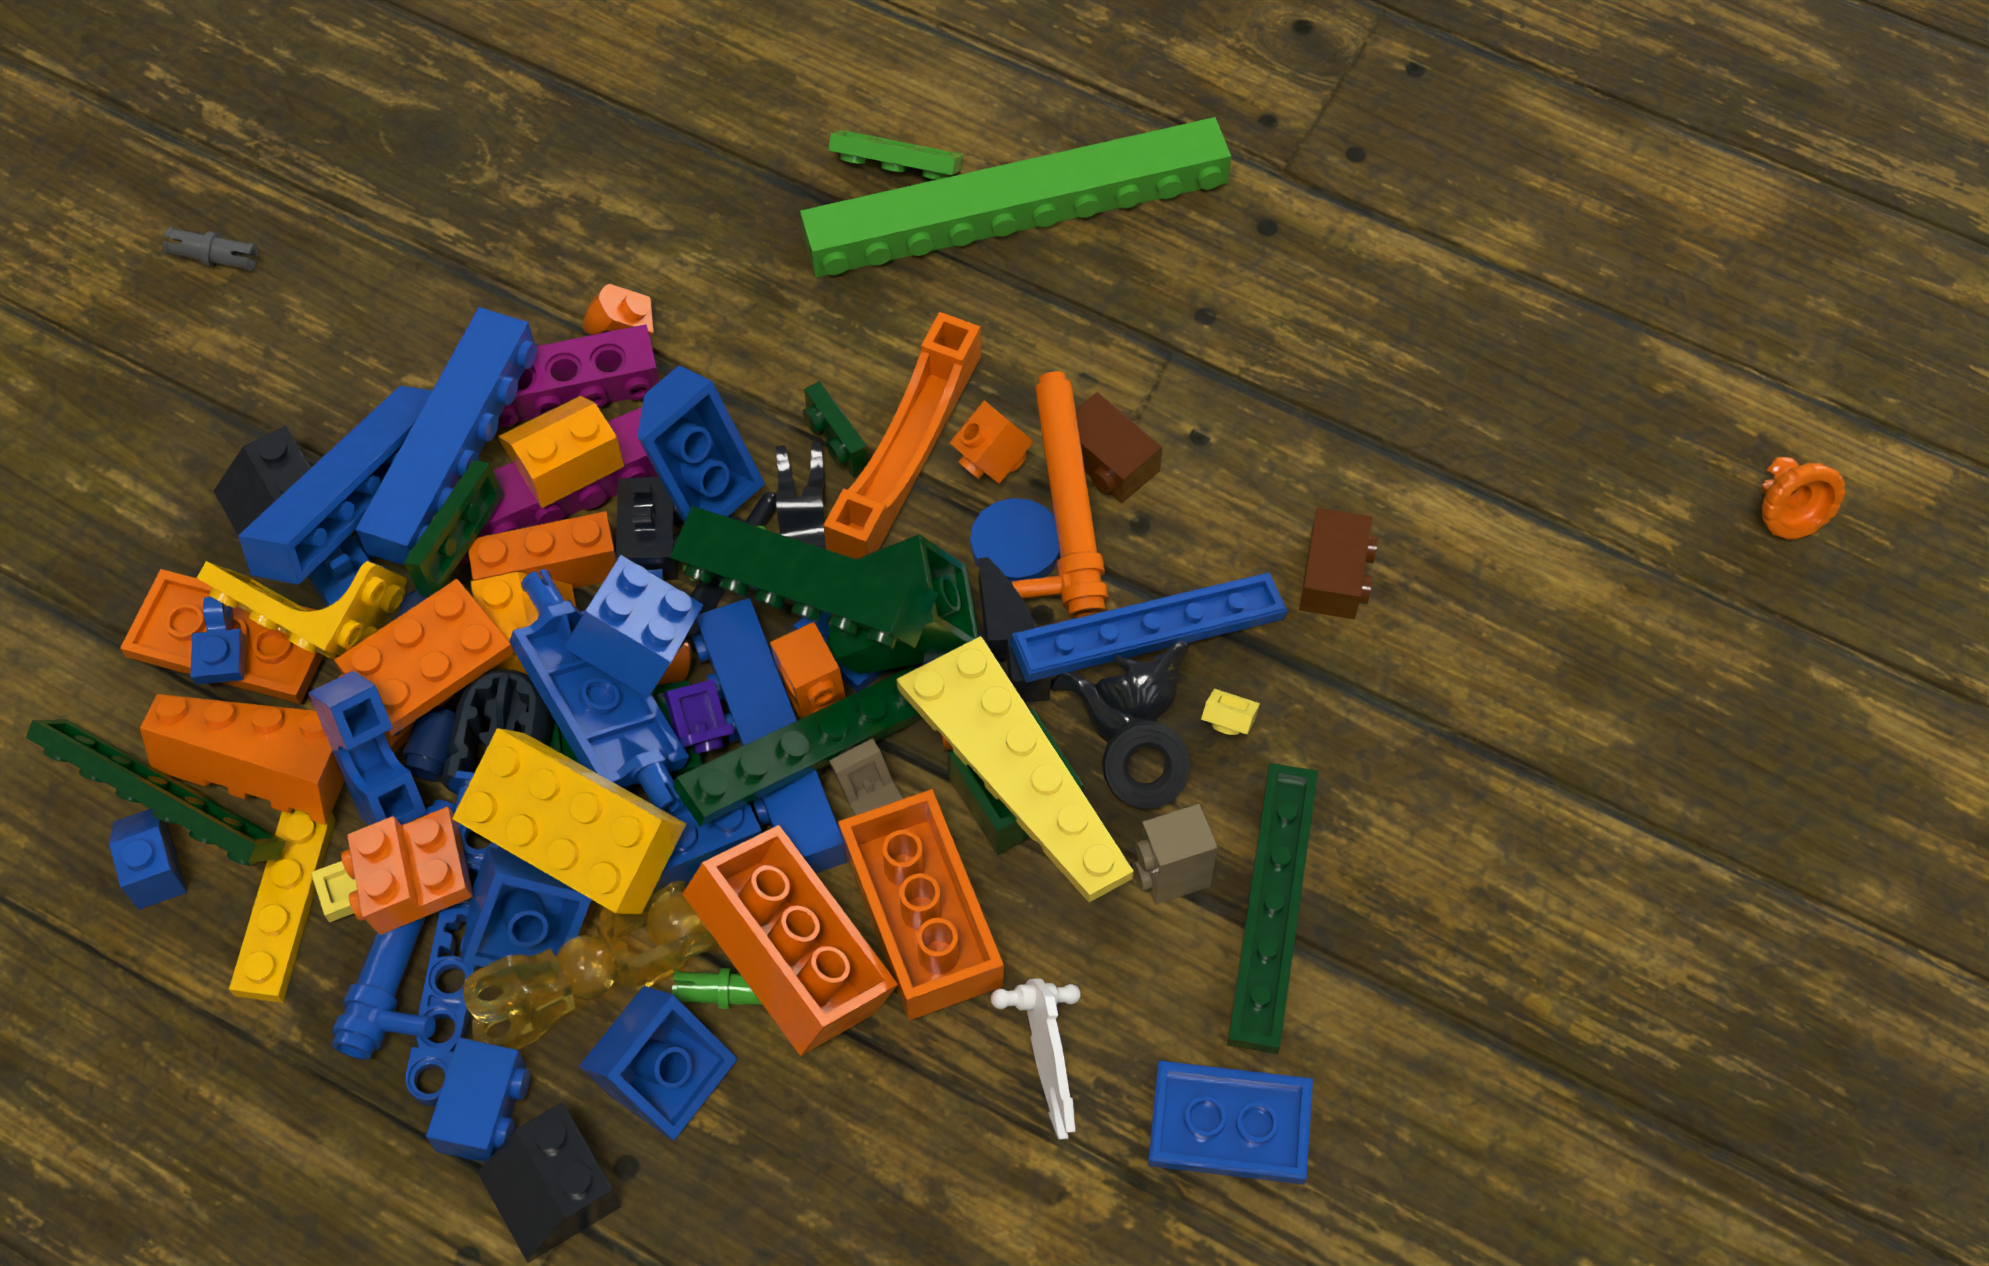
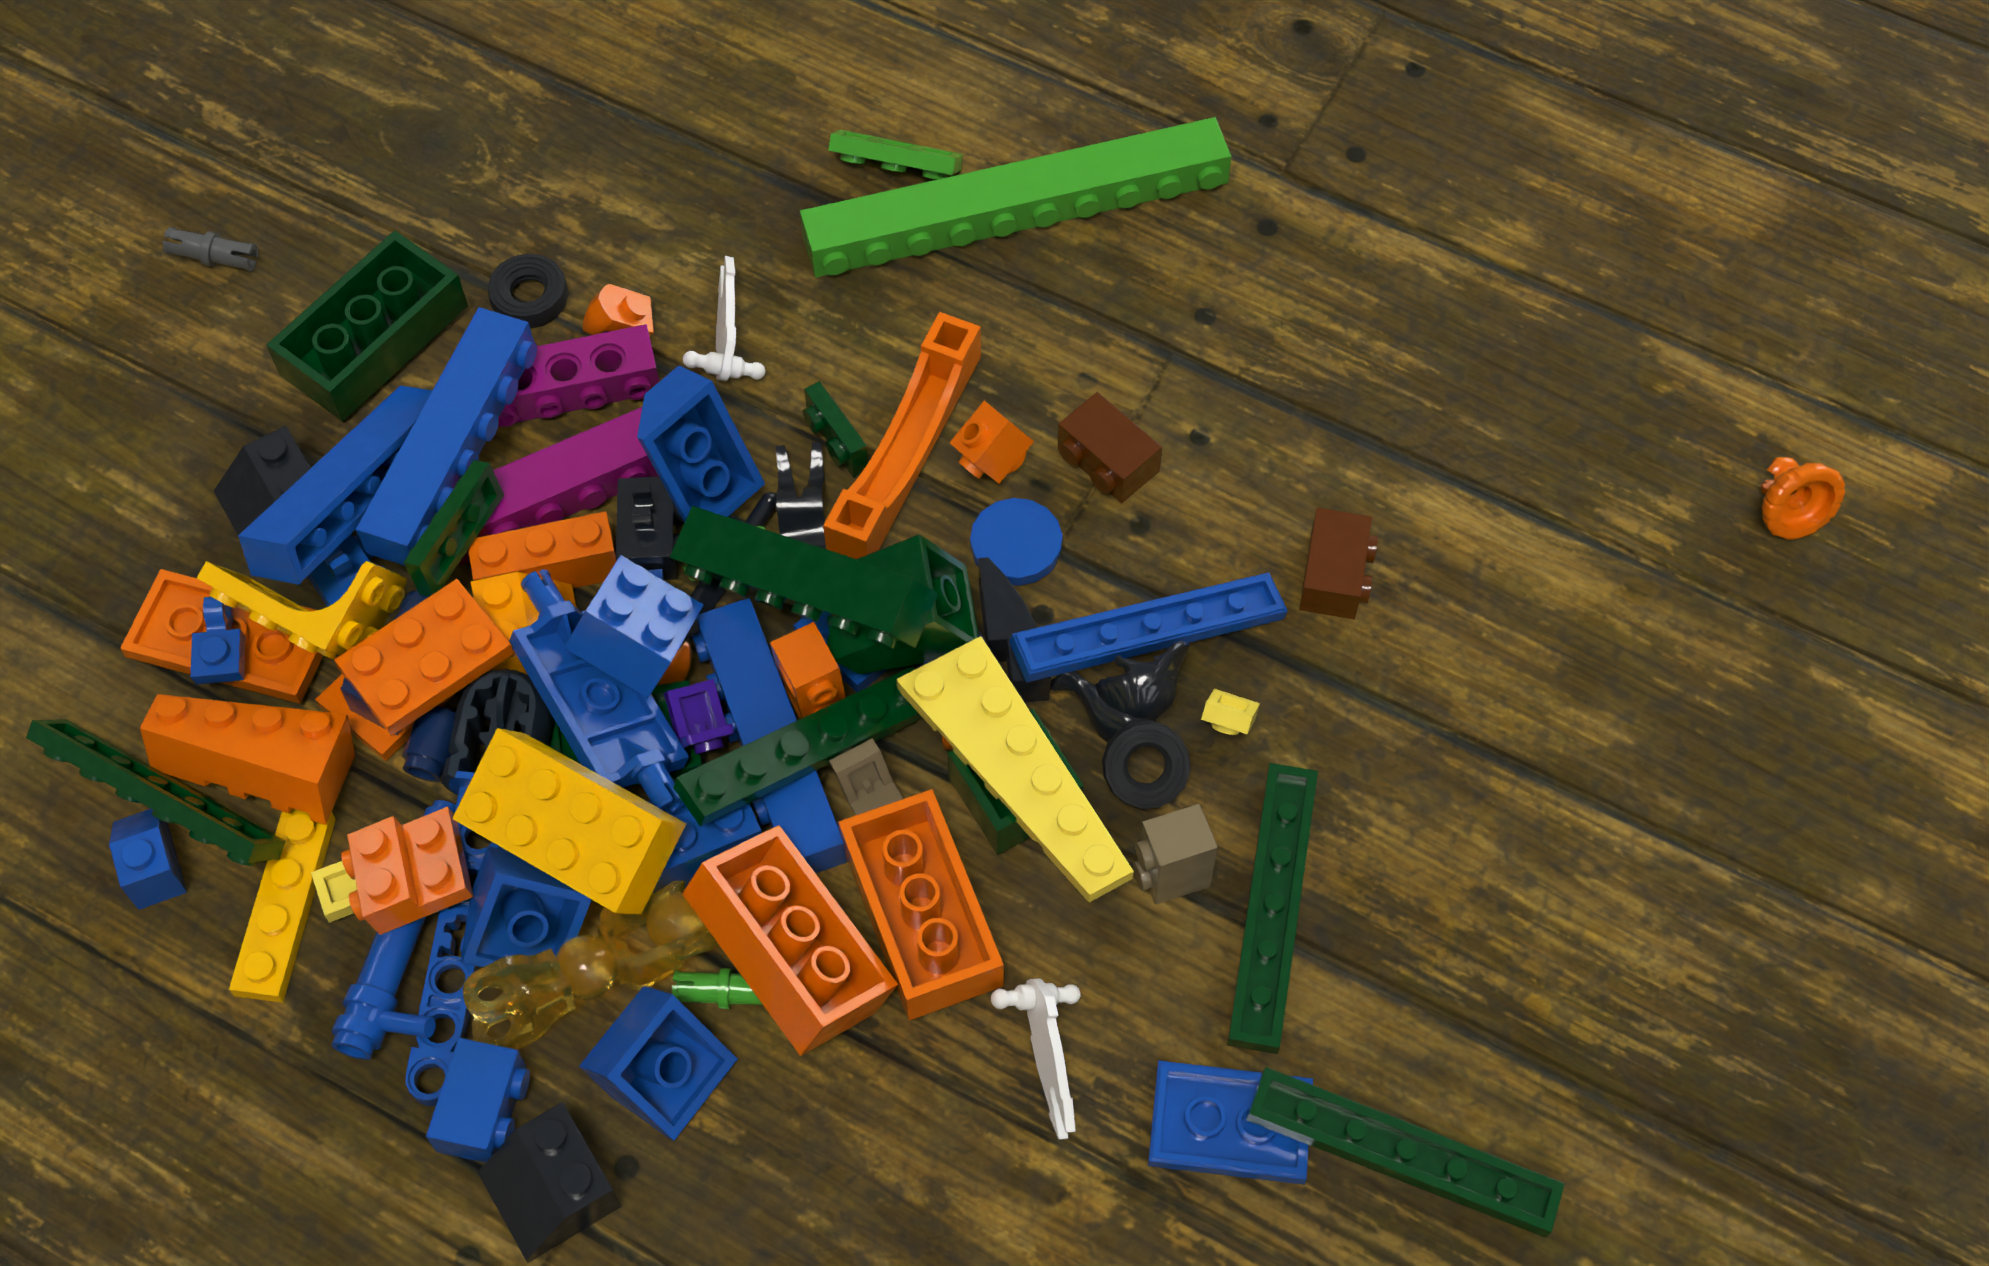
(355, 730): blue arch -> none
(368, 325): none -> dark green brick
(524, 268): none -> black tyre
(563, 450): light orange slope -> none
(723, 362): none -> white piece
(1079, 562): orange cylinder -> none
(1406, 1152): none -> dark green plate

